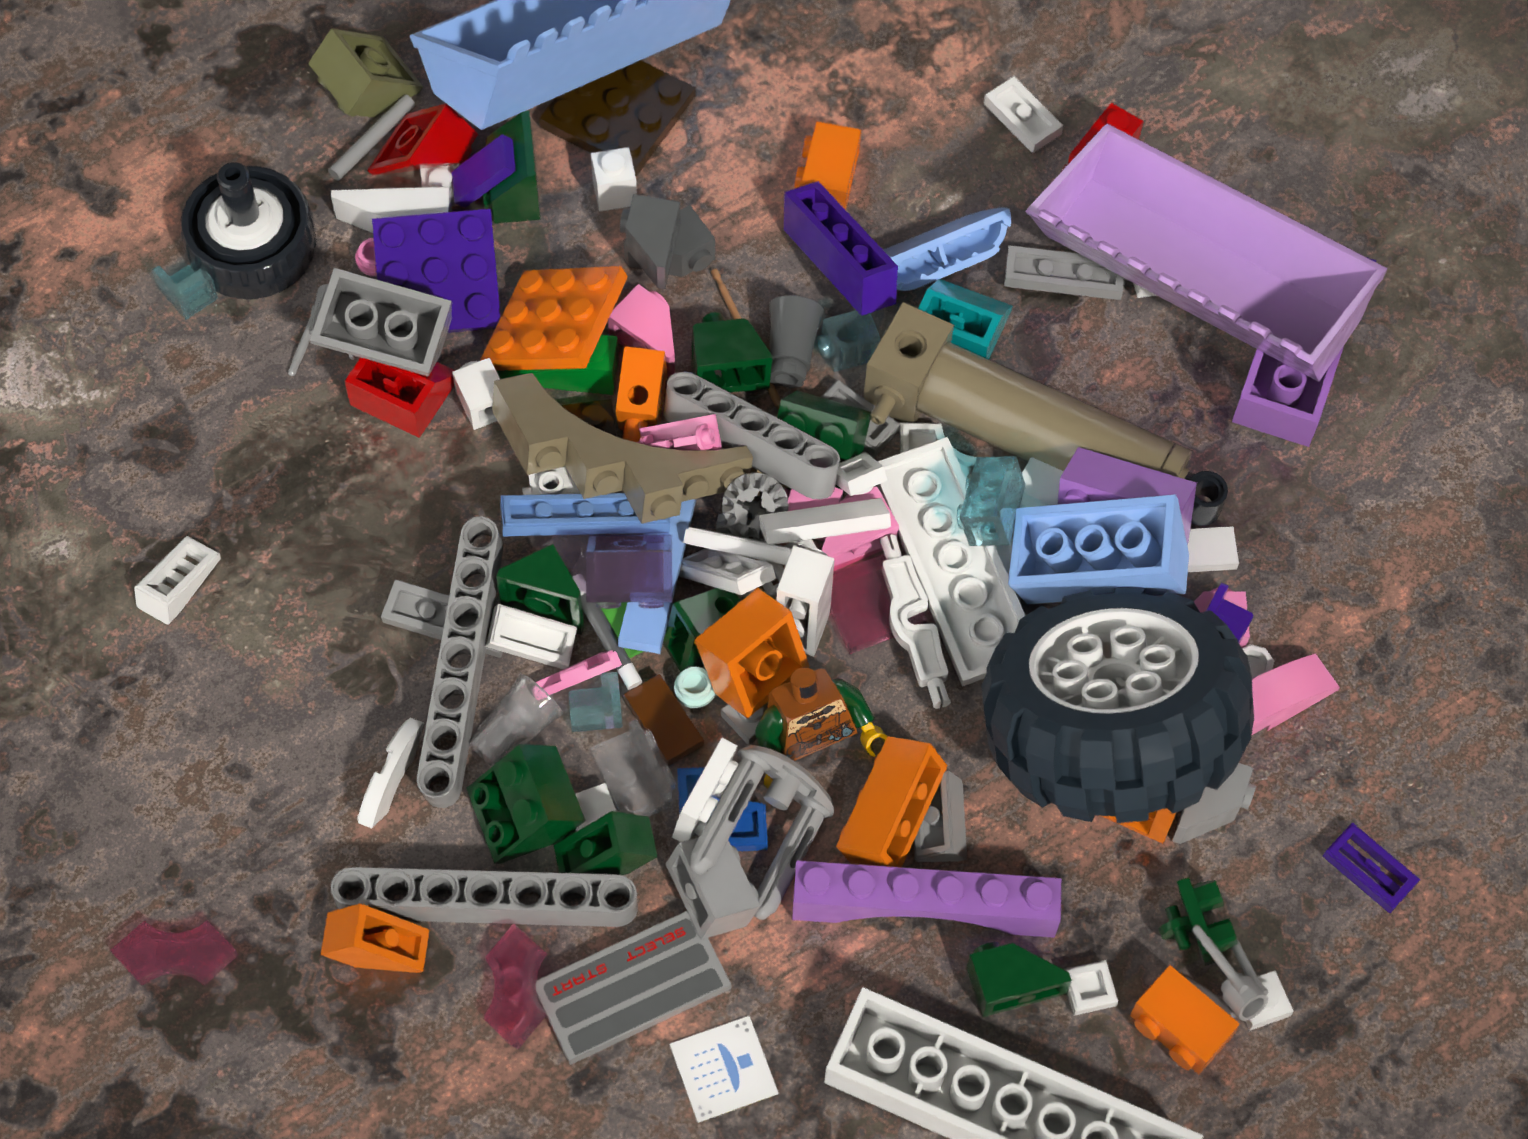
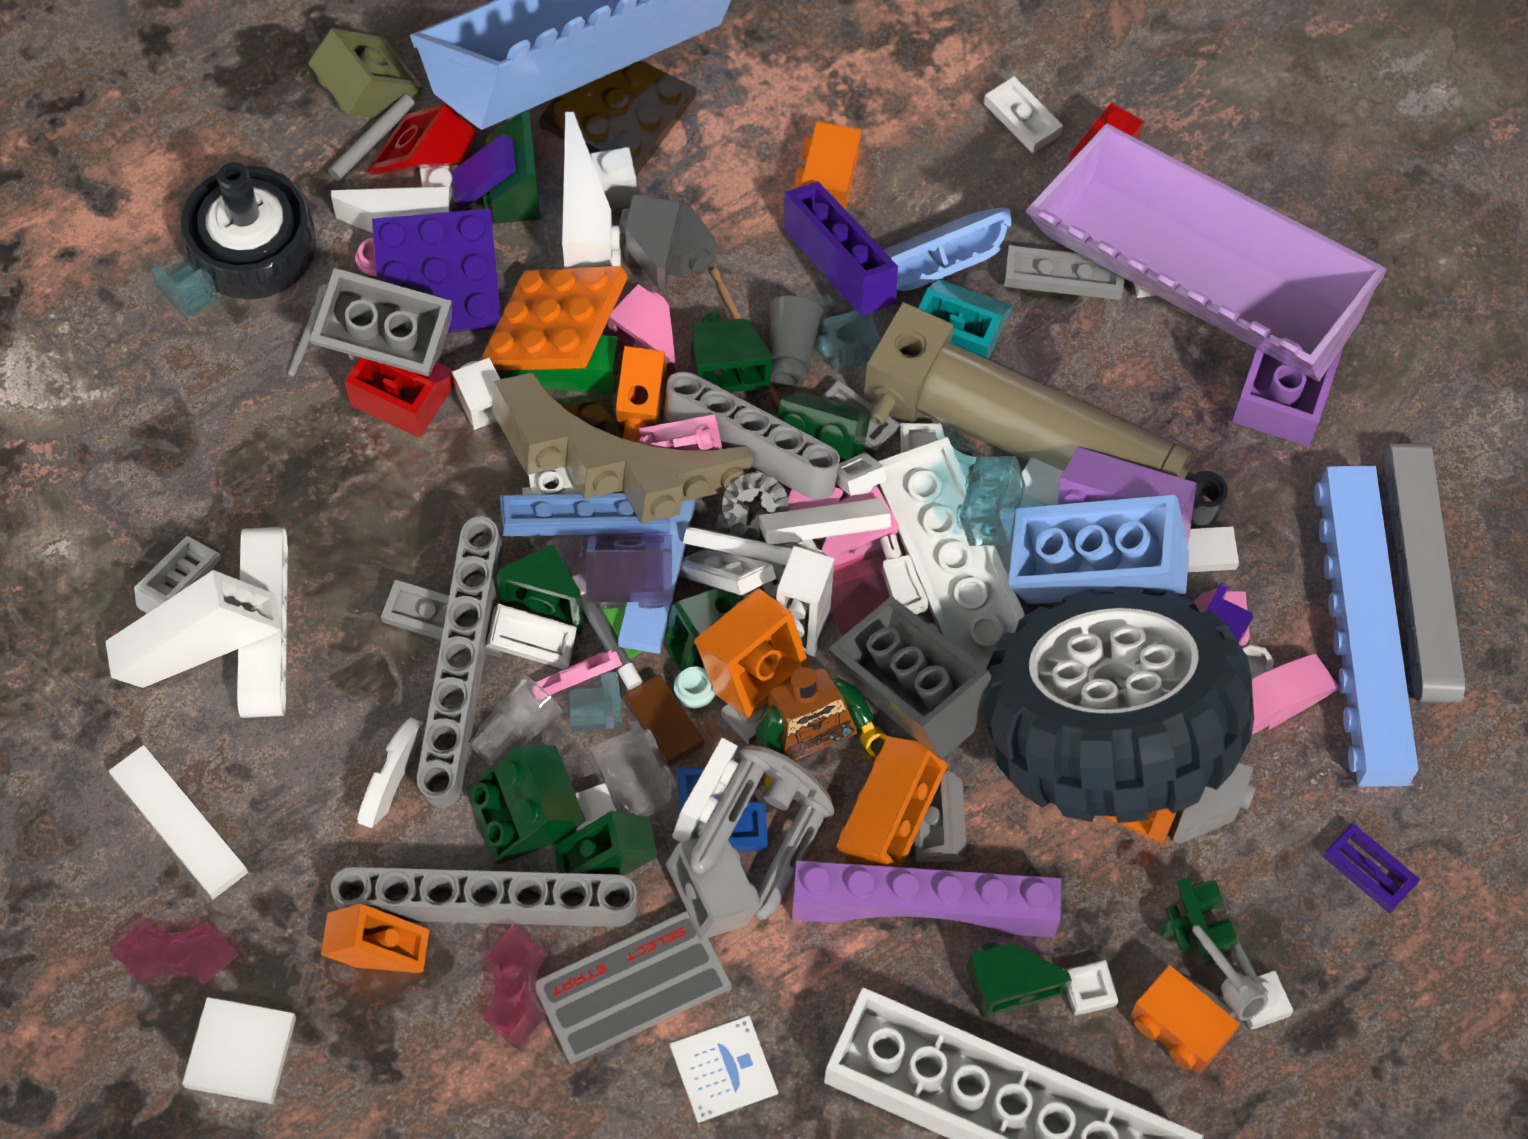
(178, 822): none -> white tile
(192, 628): none -> white slope
(239, 1050): none -> white tile
(263, 663): none -> white beam
(587, 219): none -> white slope
(914, 676): none -> dark grey slope
(1366, 627): none -> light blue brick
(1424, 574): none -> light grey beam

